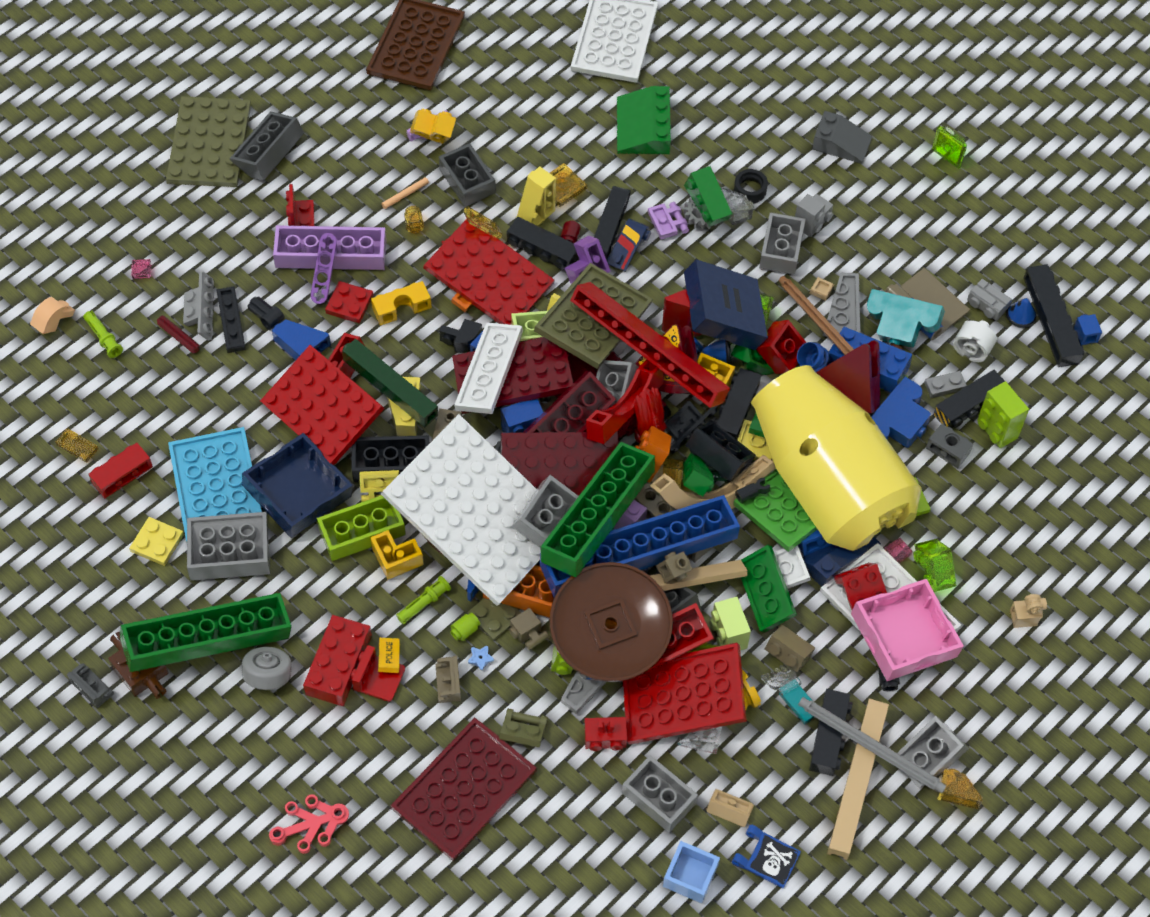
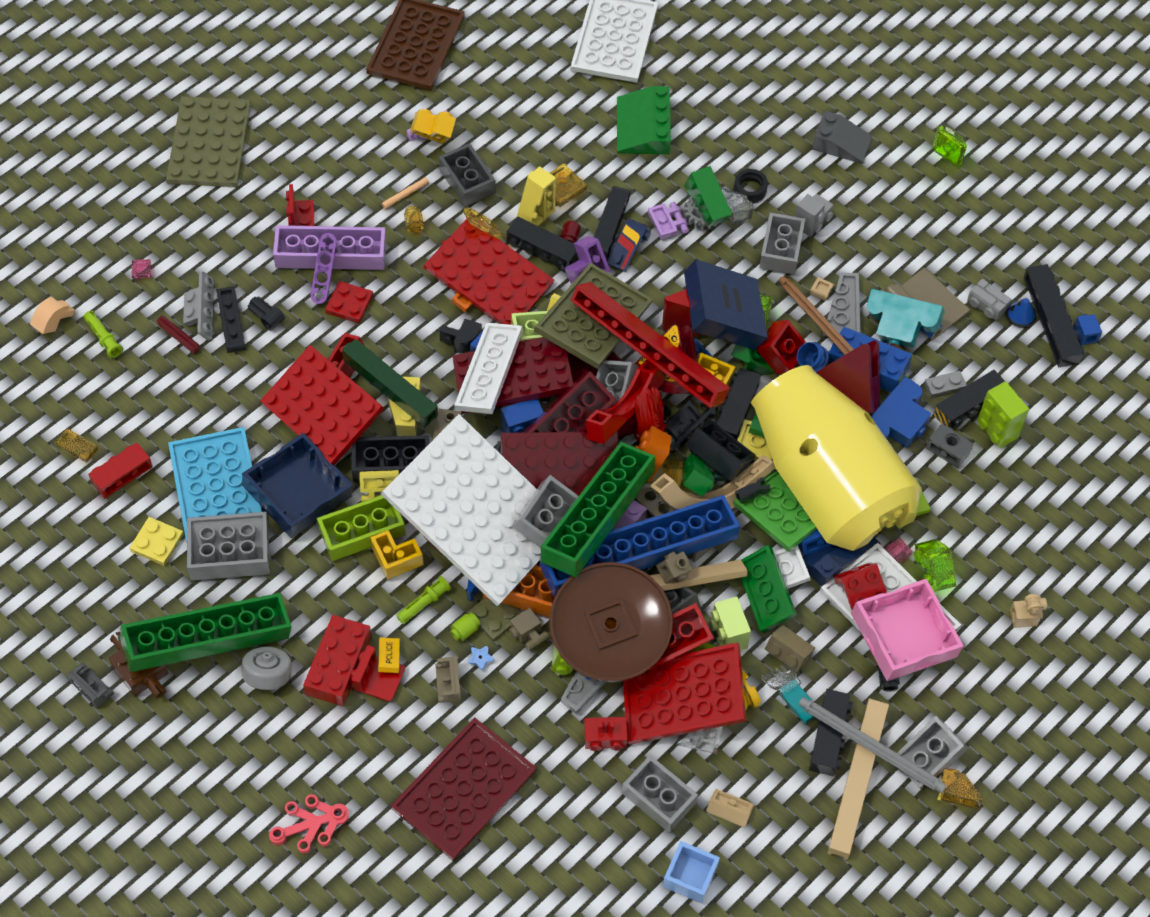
(267, 145): dark grey slope -> none
(297, 337): blue slope -> none
(414, 296): yellow arch -> none
(521, 732): olive plate -> none
(720, 350): blue hat -> none
(770, 859): flag -> none
(975, 340): white brick -> none

